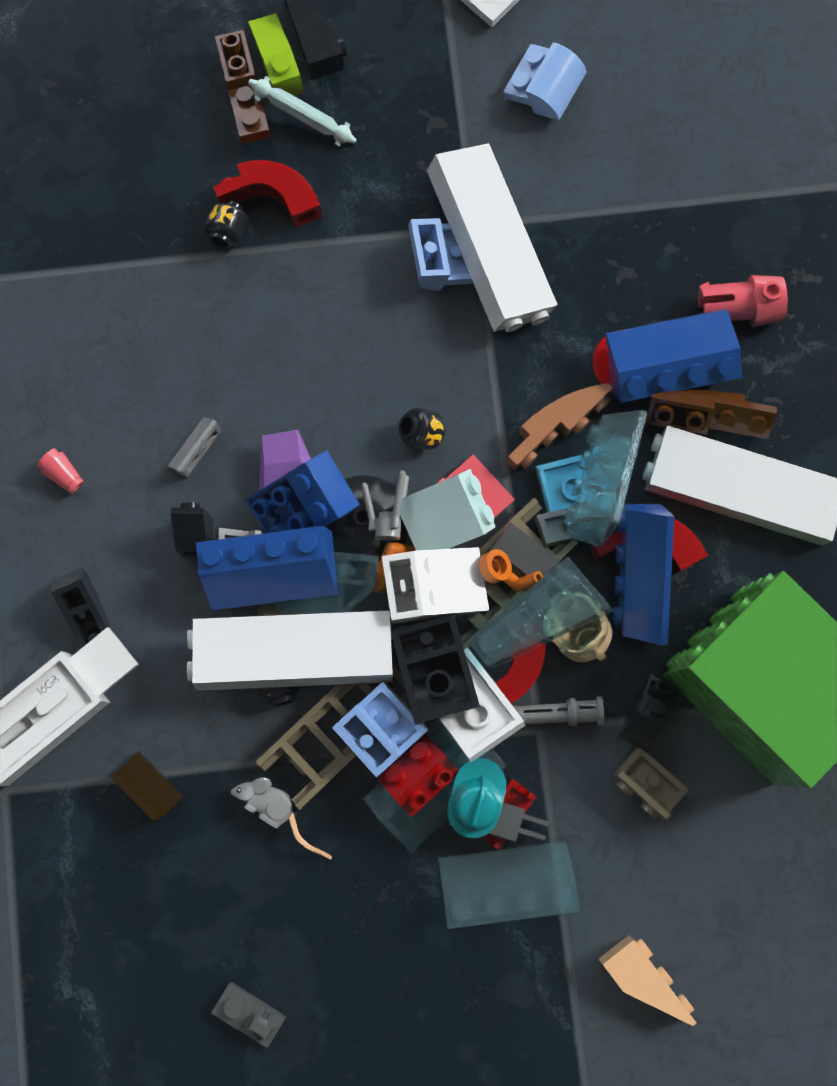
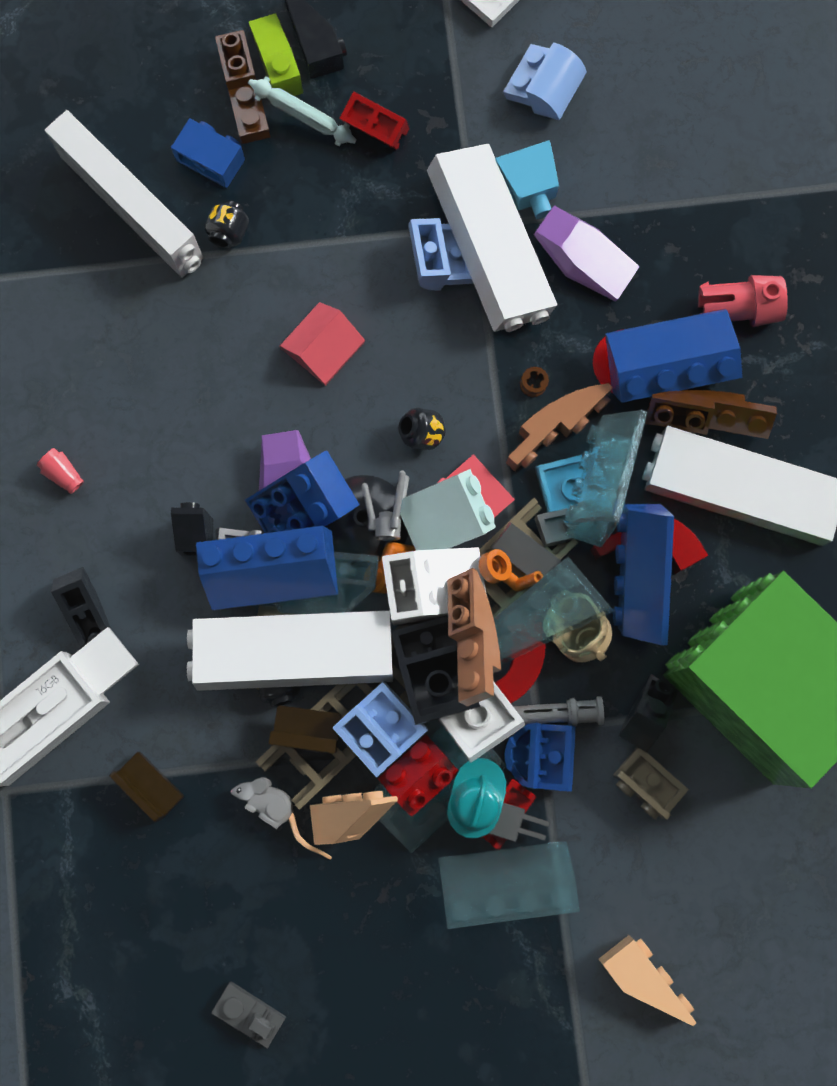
(125, 194): none -> white brick
(195, 447): light grey slope -> none
(208, 152): none -> blue brick
(273, 181): red arch -> none
(305, 729): none -> dark brown panel
(323, 342): none -> coral slope
(347, 816): none -> light nougat slope
(374, 120): none -> red hinge
(476, 637): none -> nougat slope
(529, 390): none -> reddish brown bush
(531, 177): none -> medium azure torso
(542, 756): none -> blue slope
(585, 253): none -> piece

